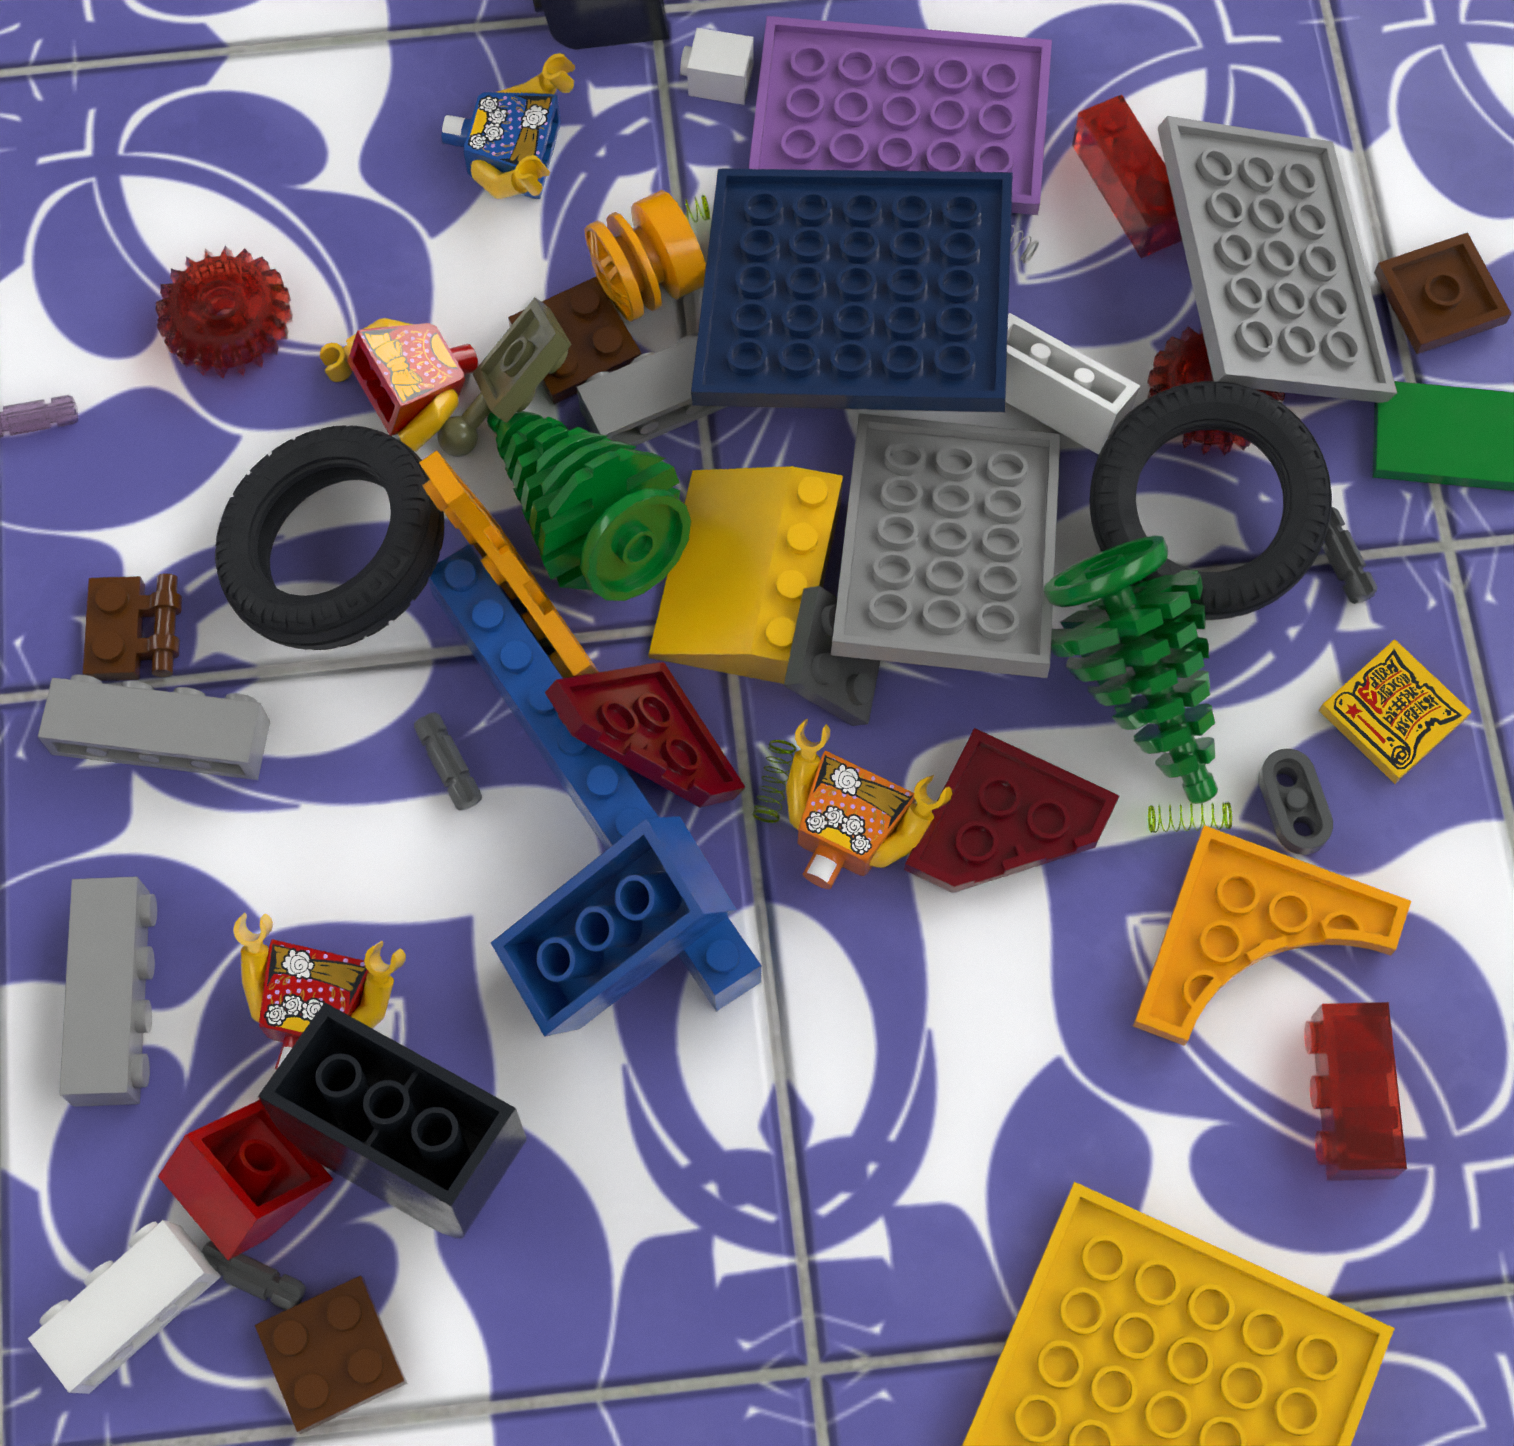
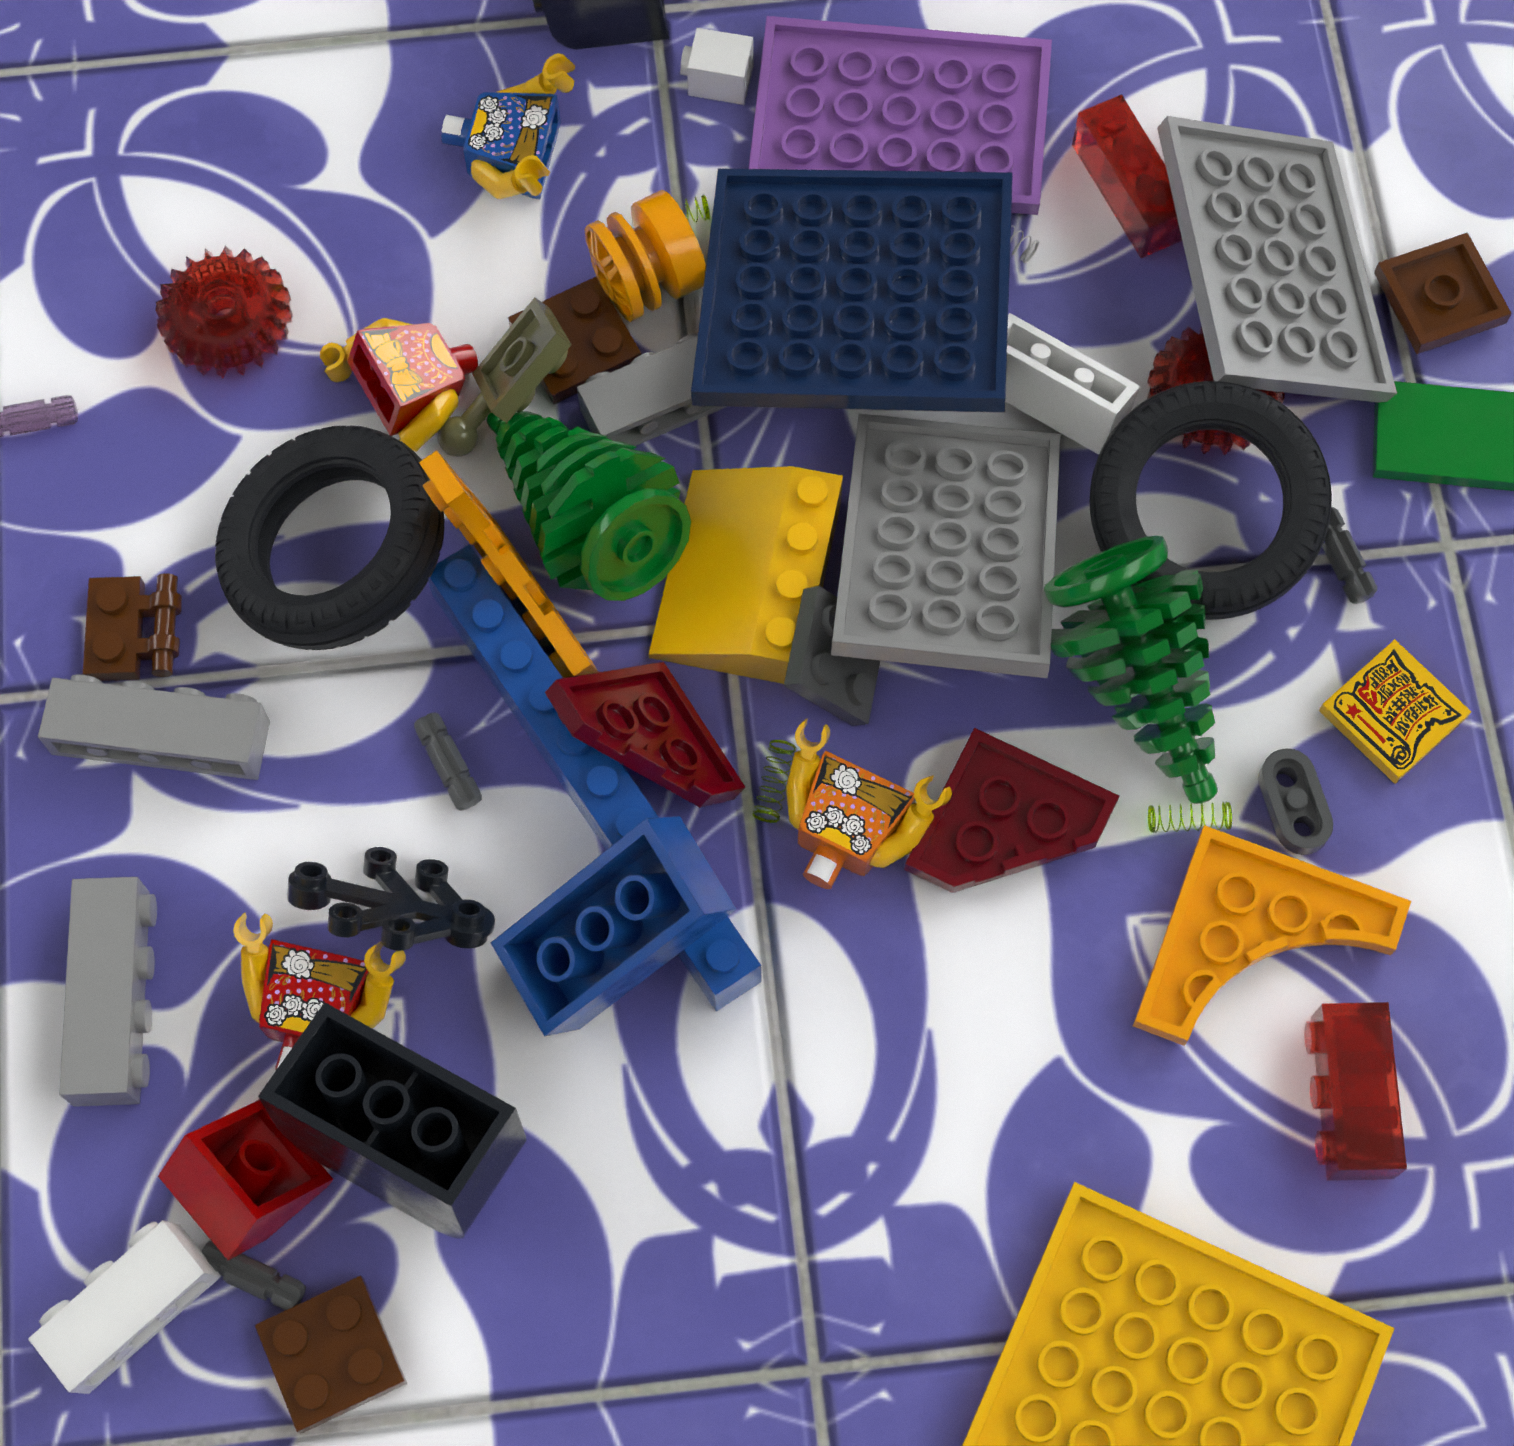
(459, 921): none -> black plant

